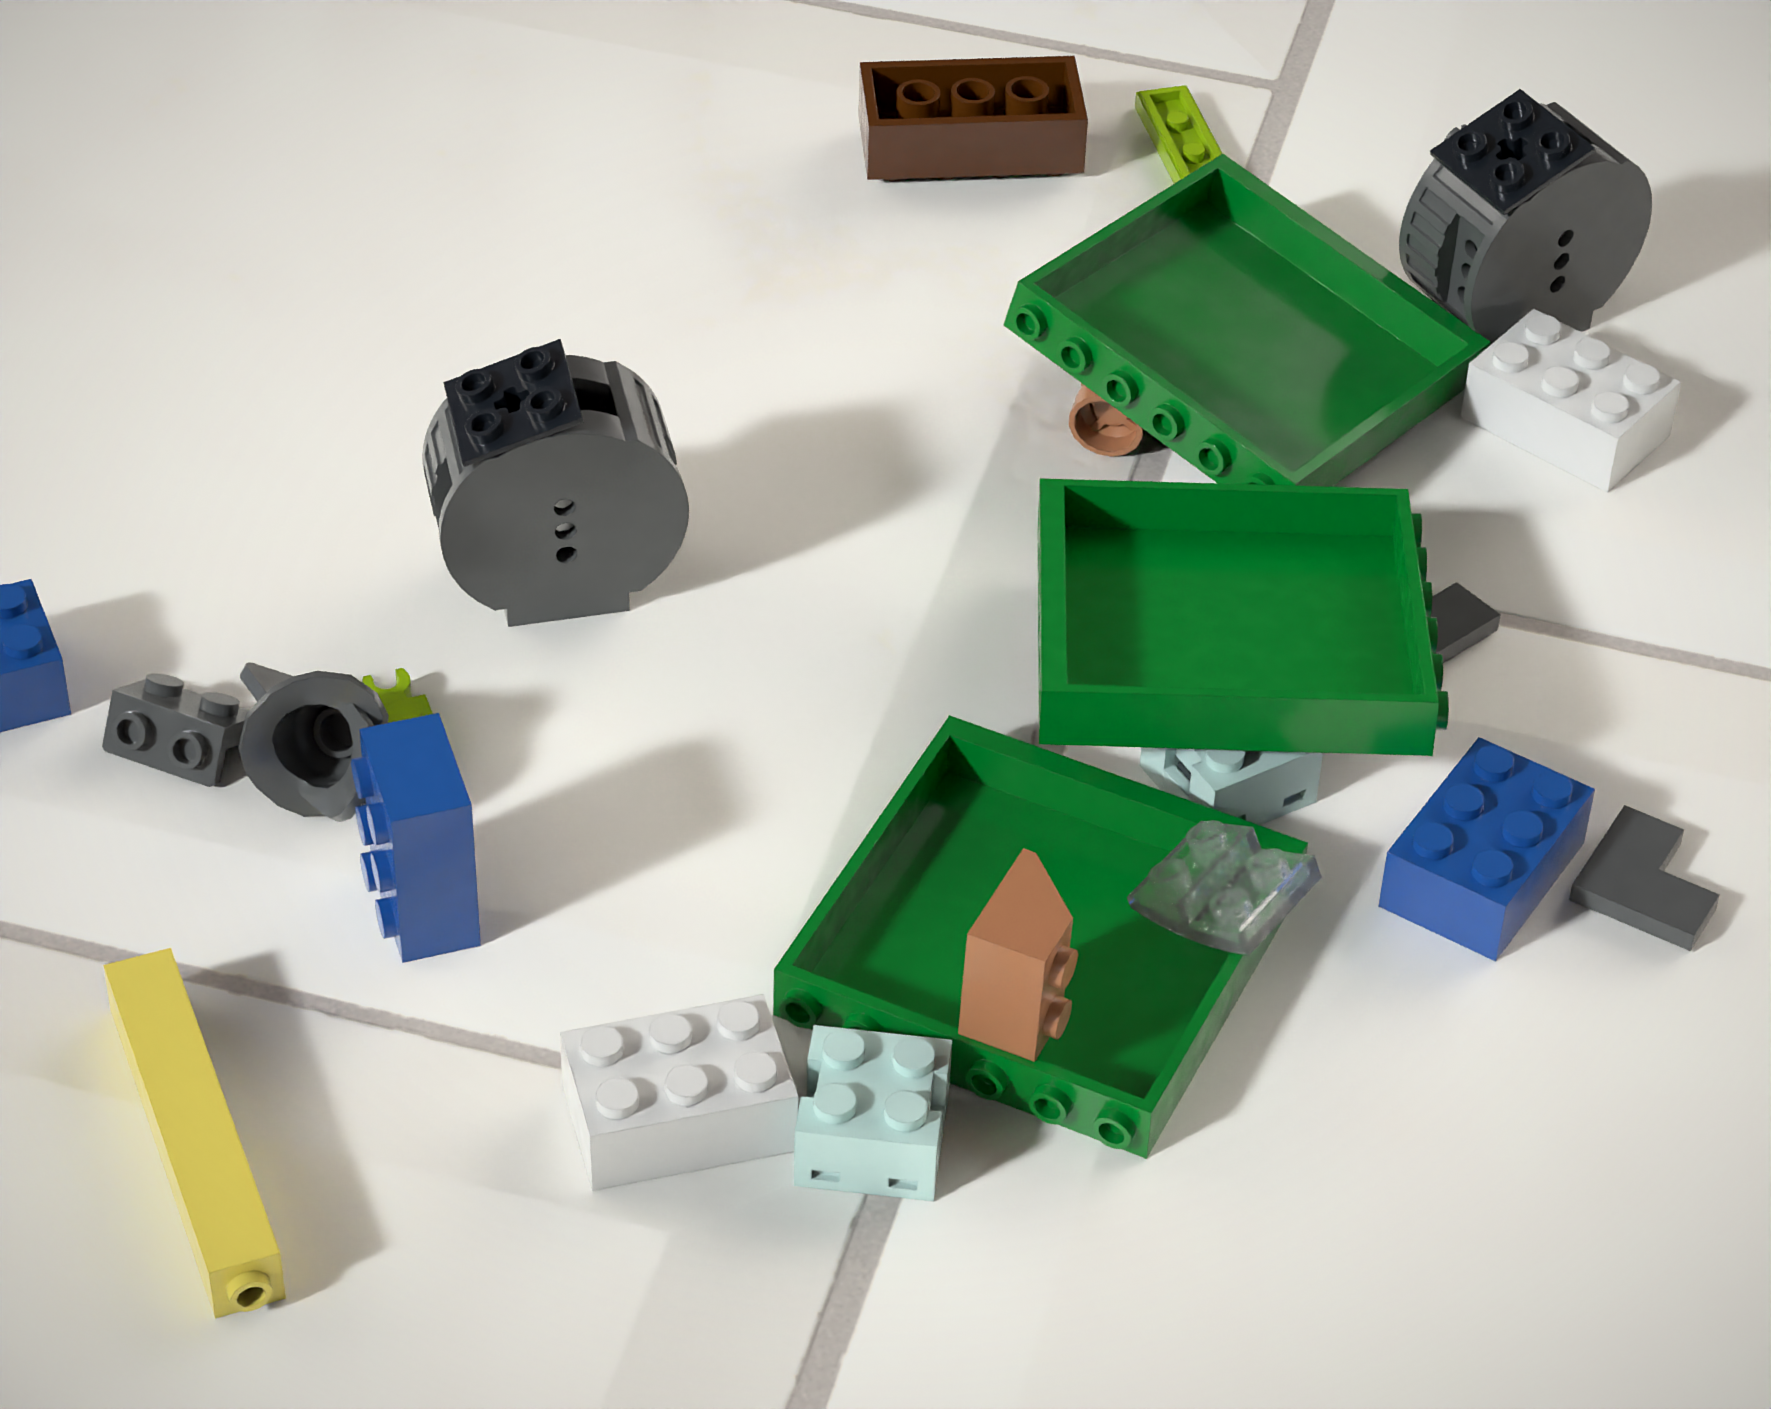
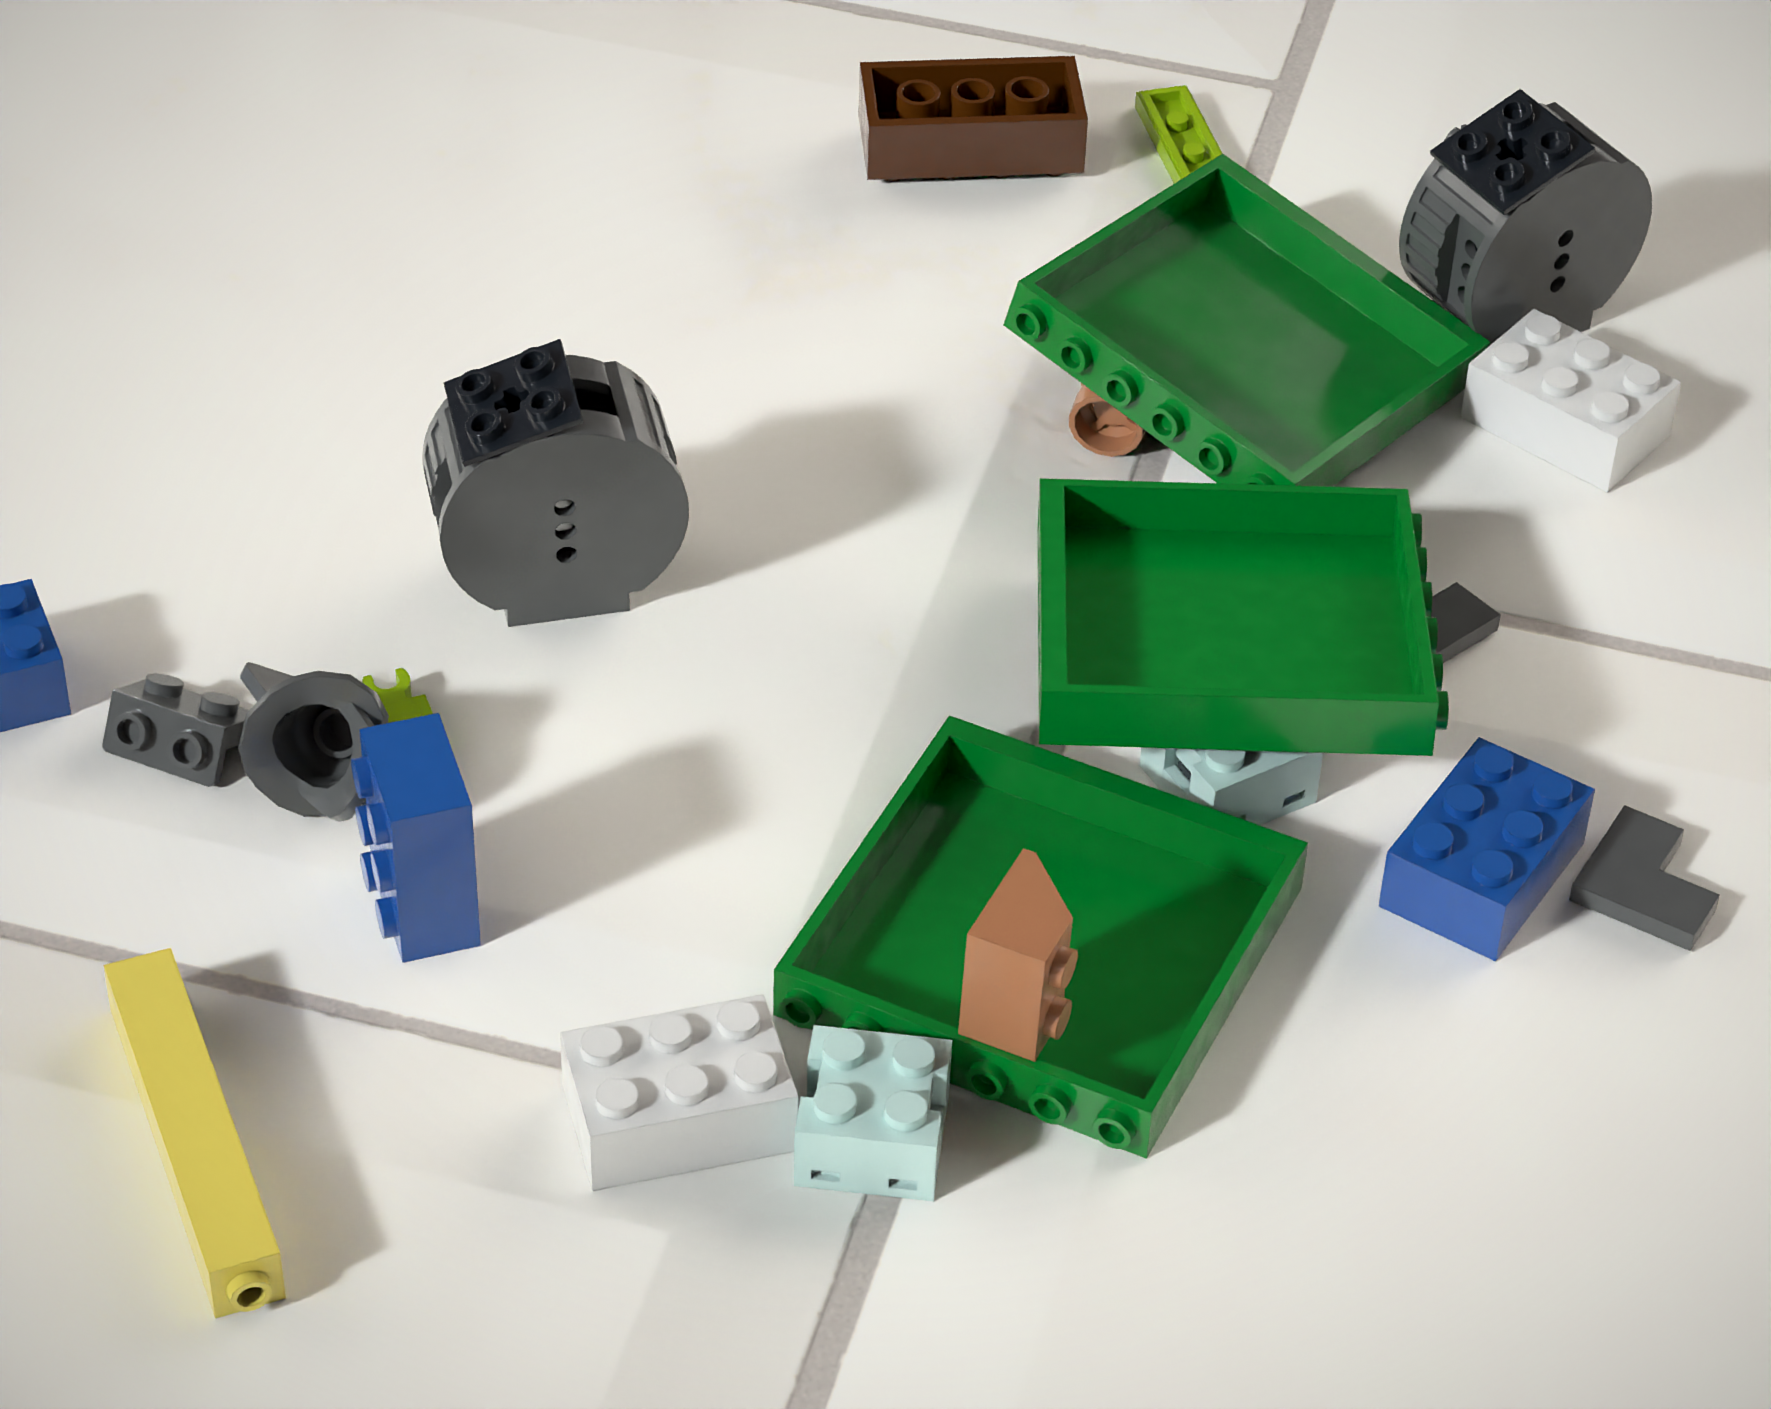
(1224, 887): clear slope -> none

